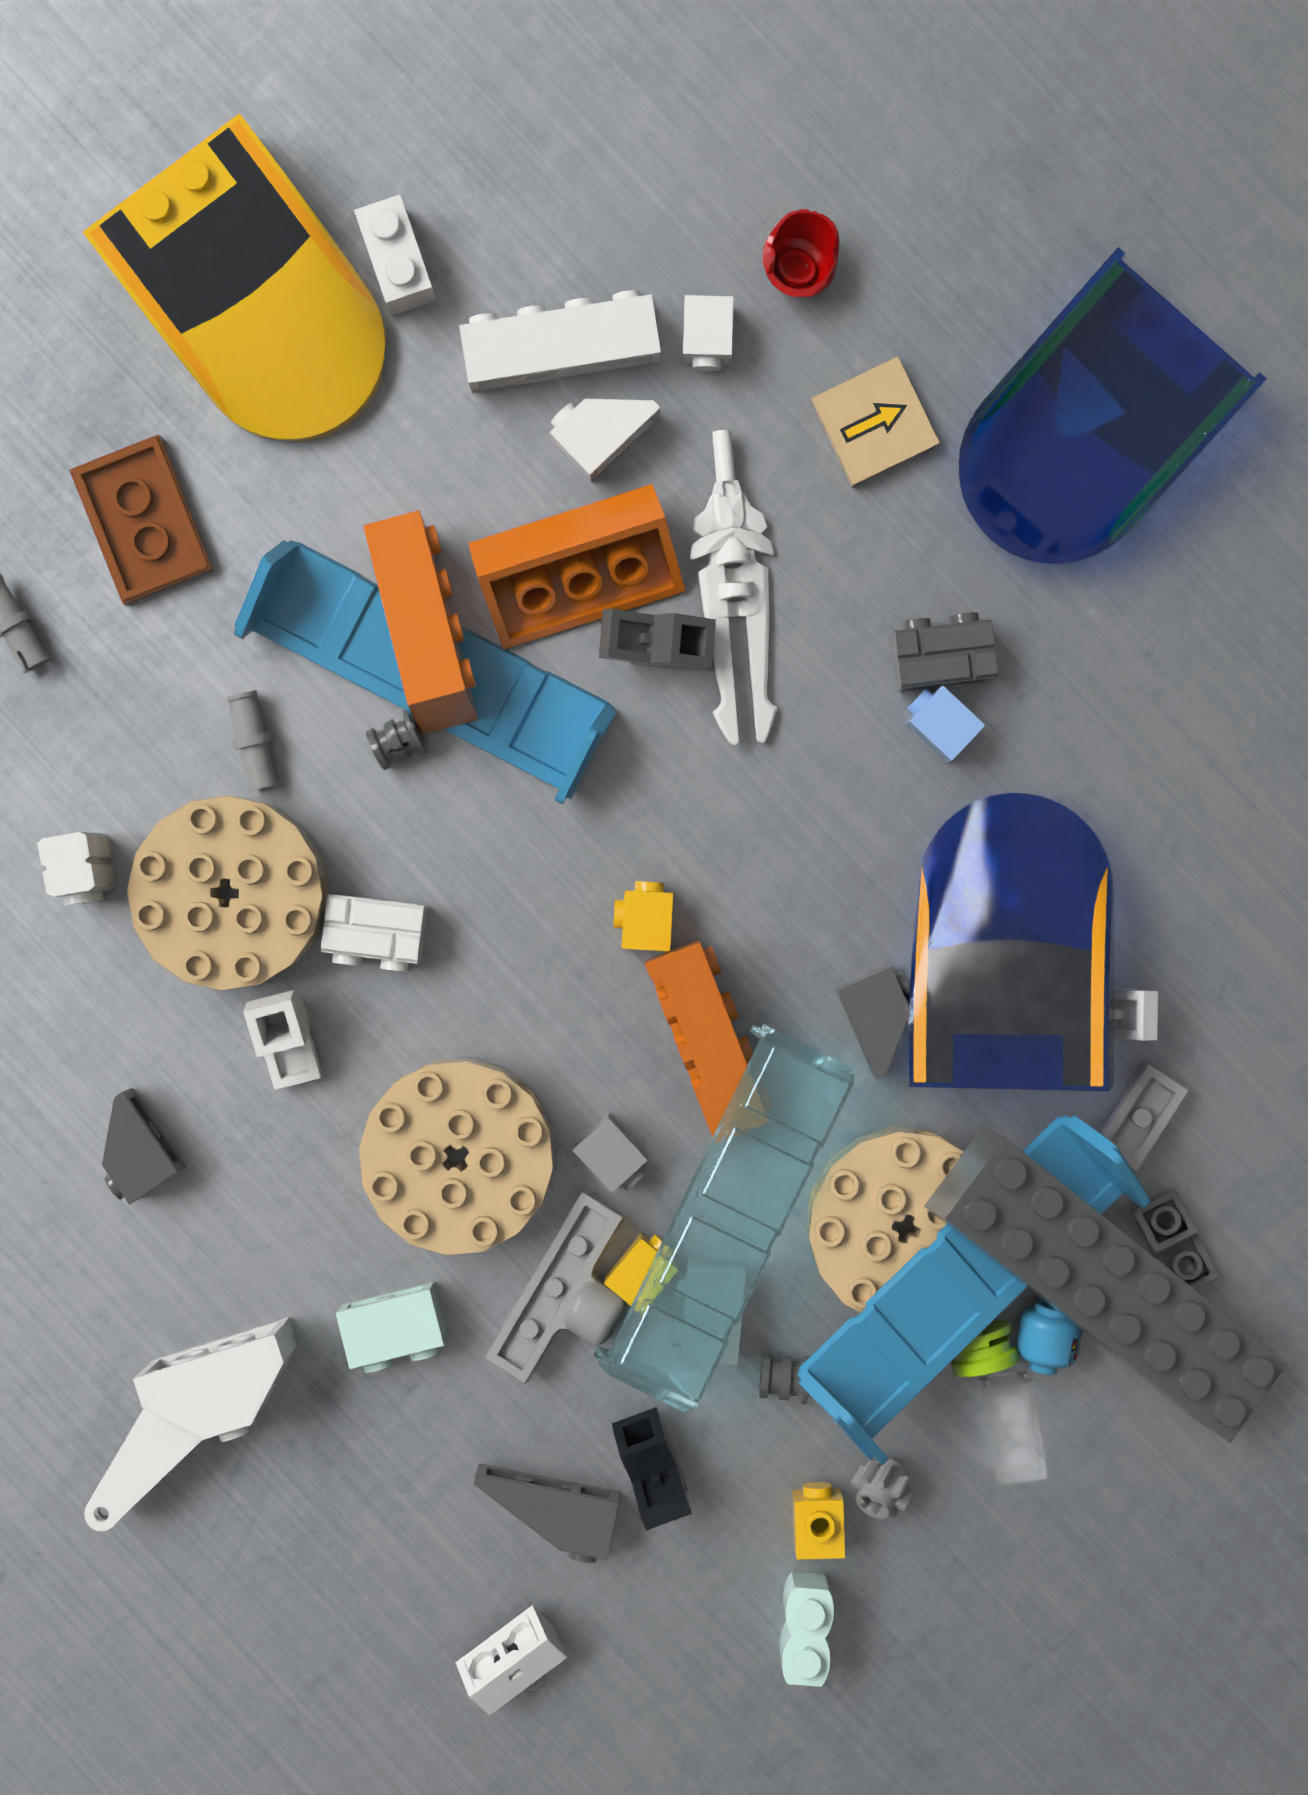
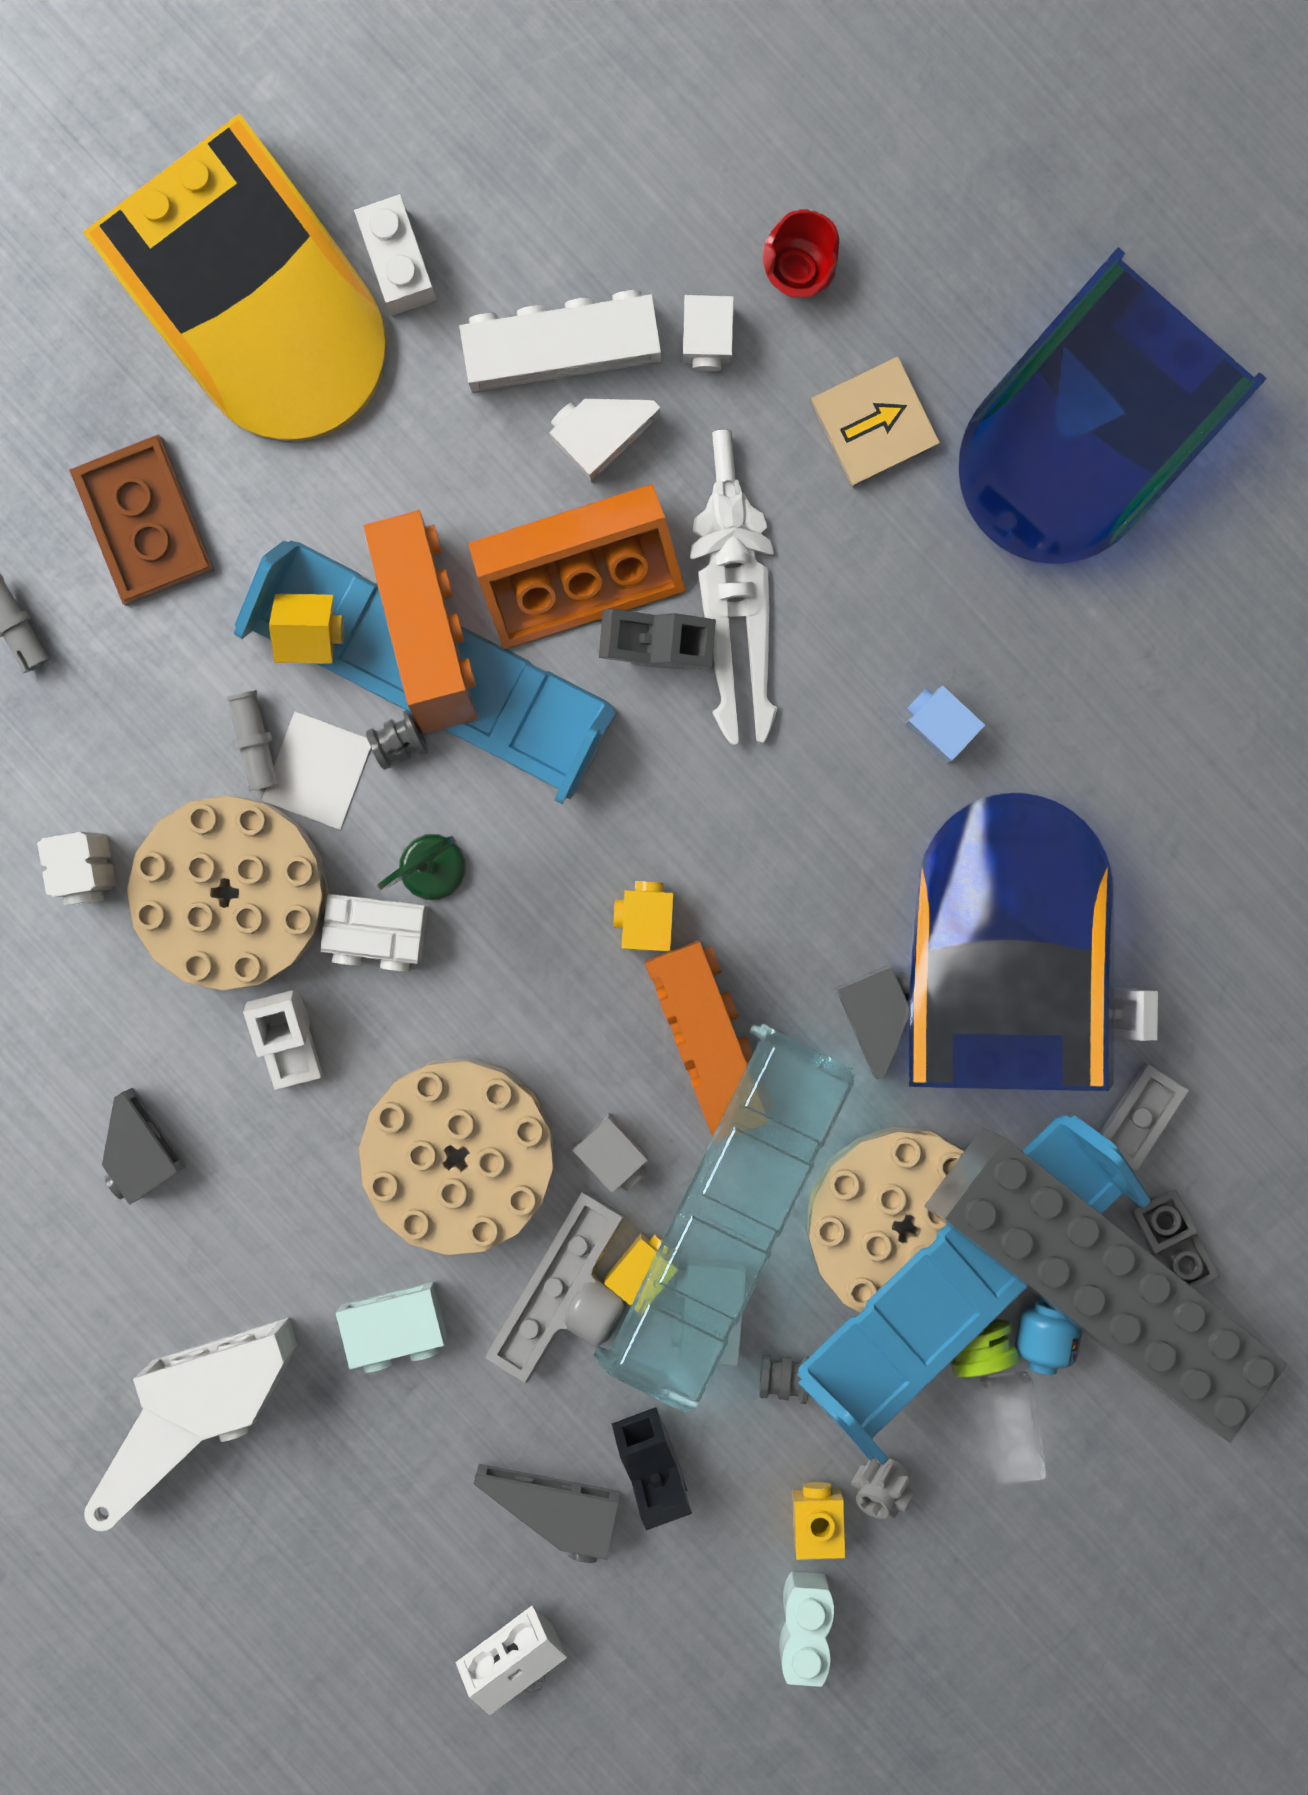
(305, 628): none -> yellow brick
(317, 770): none -> white sticker
(429, 867): none -> dark green piece
(944, 653): dark grey brick -> none

